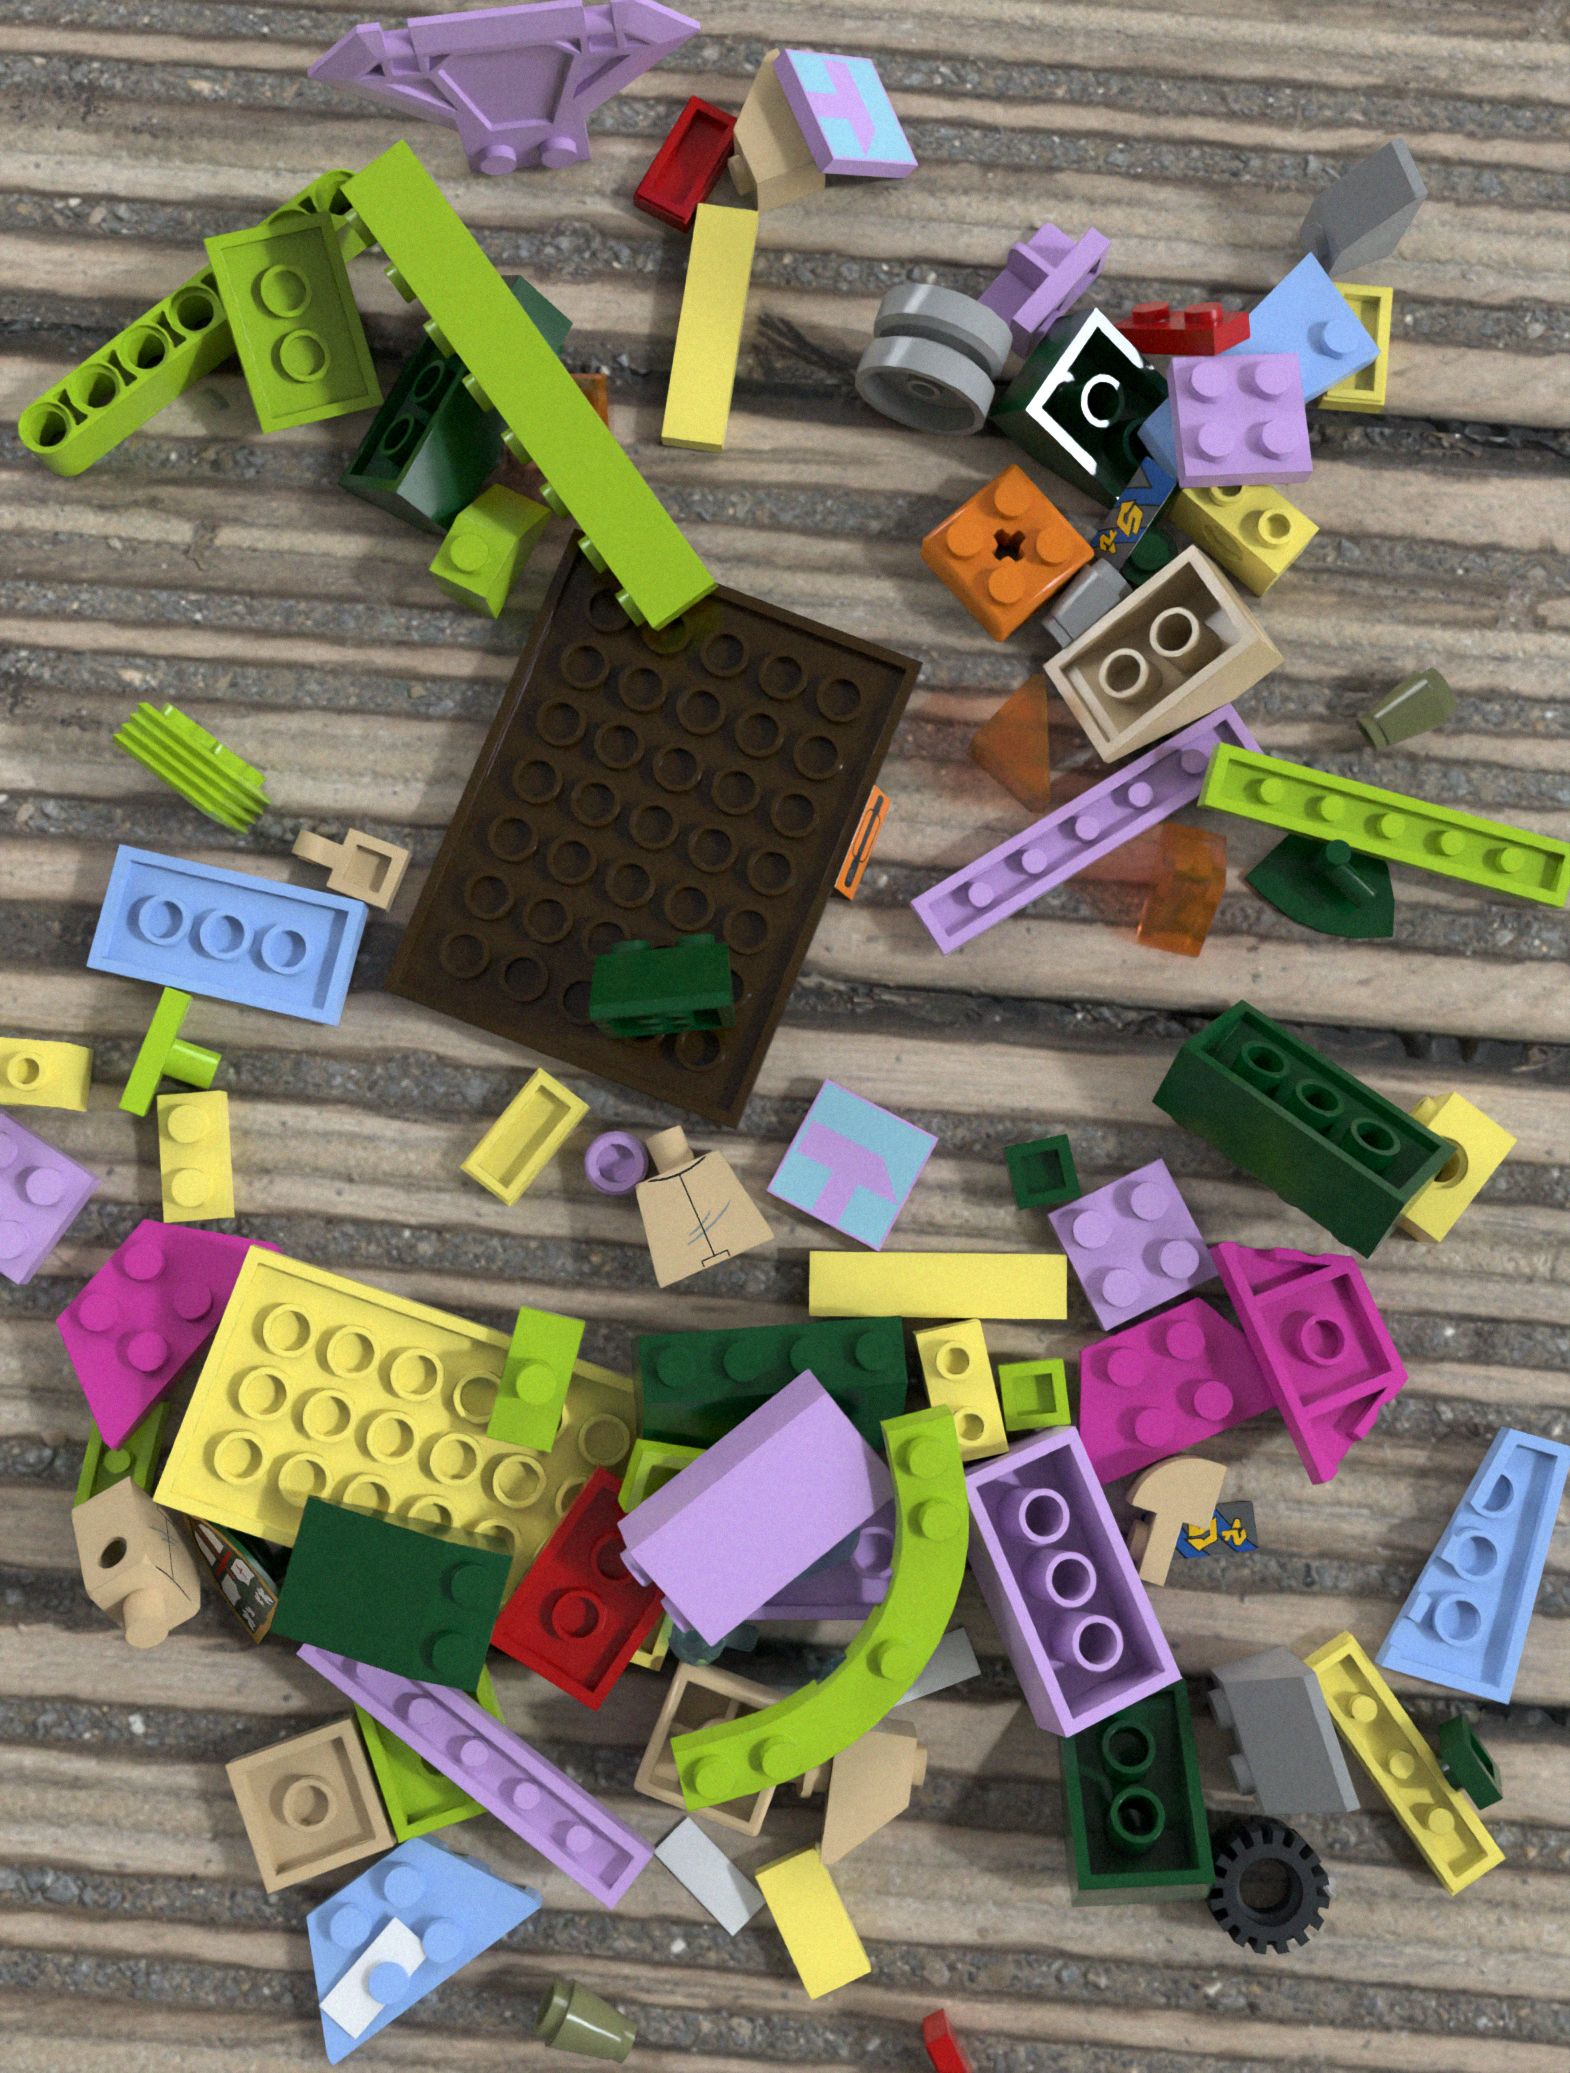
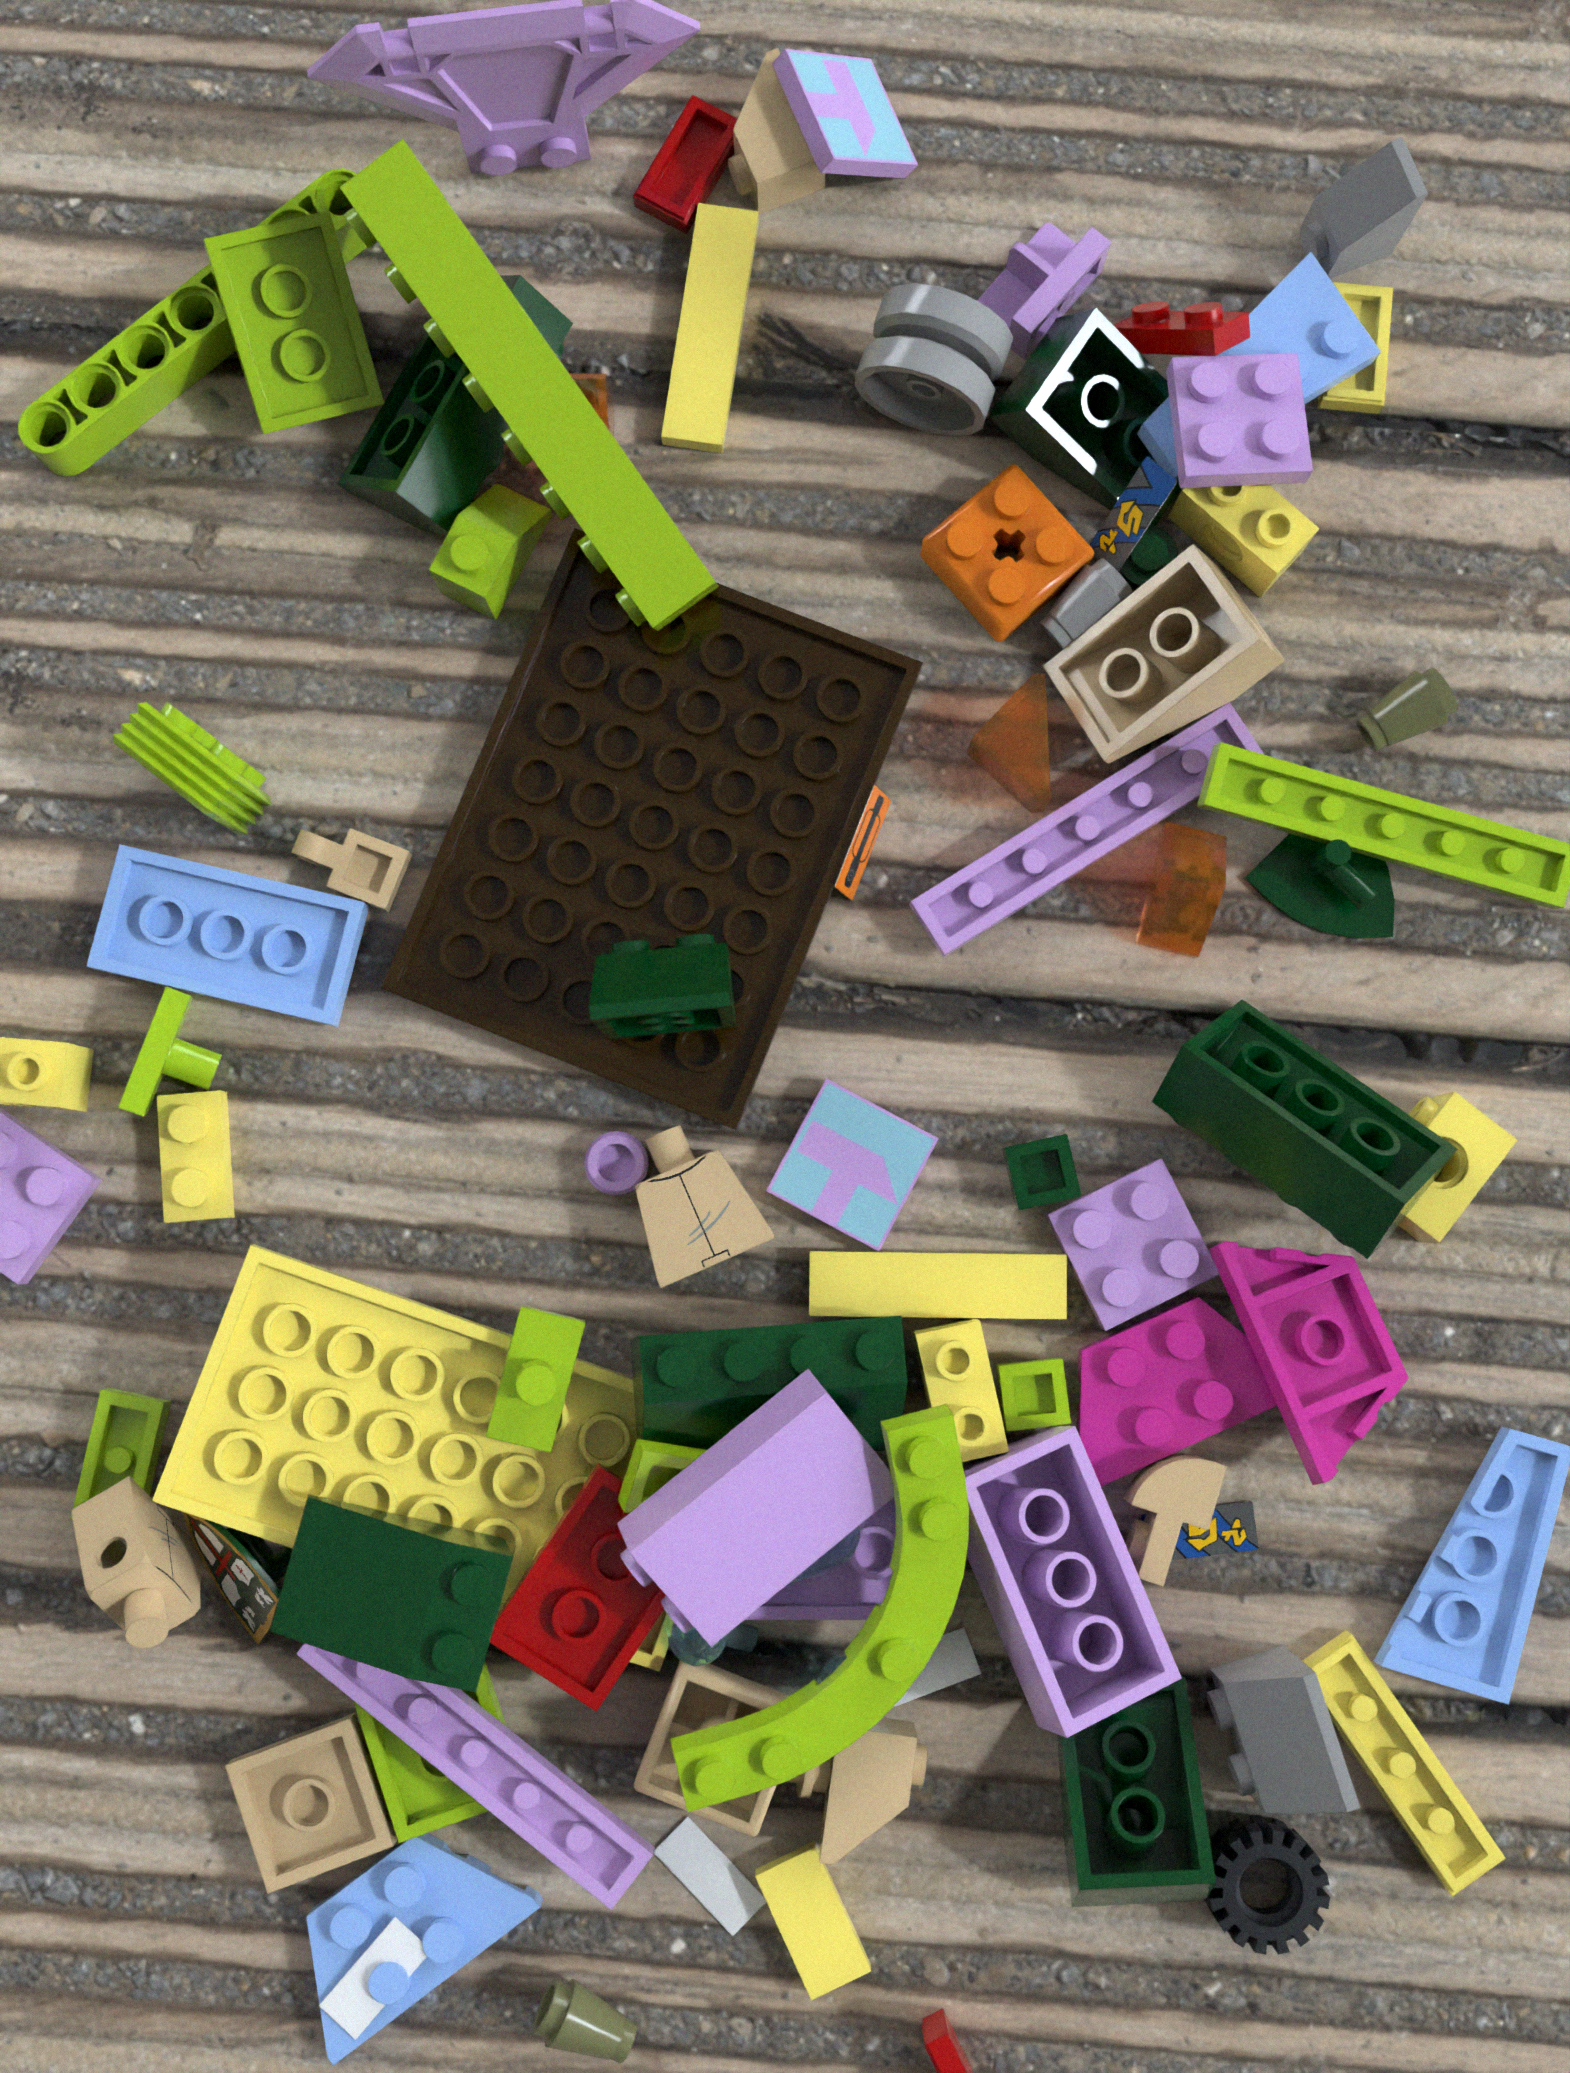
(149, 1319): dark pink wing -> none
(525, 1137): light yellow tile -> none
(1468, 1763): dark green plate -> none

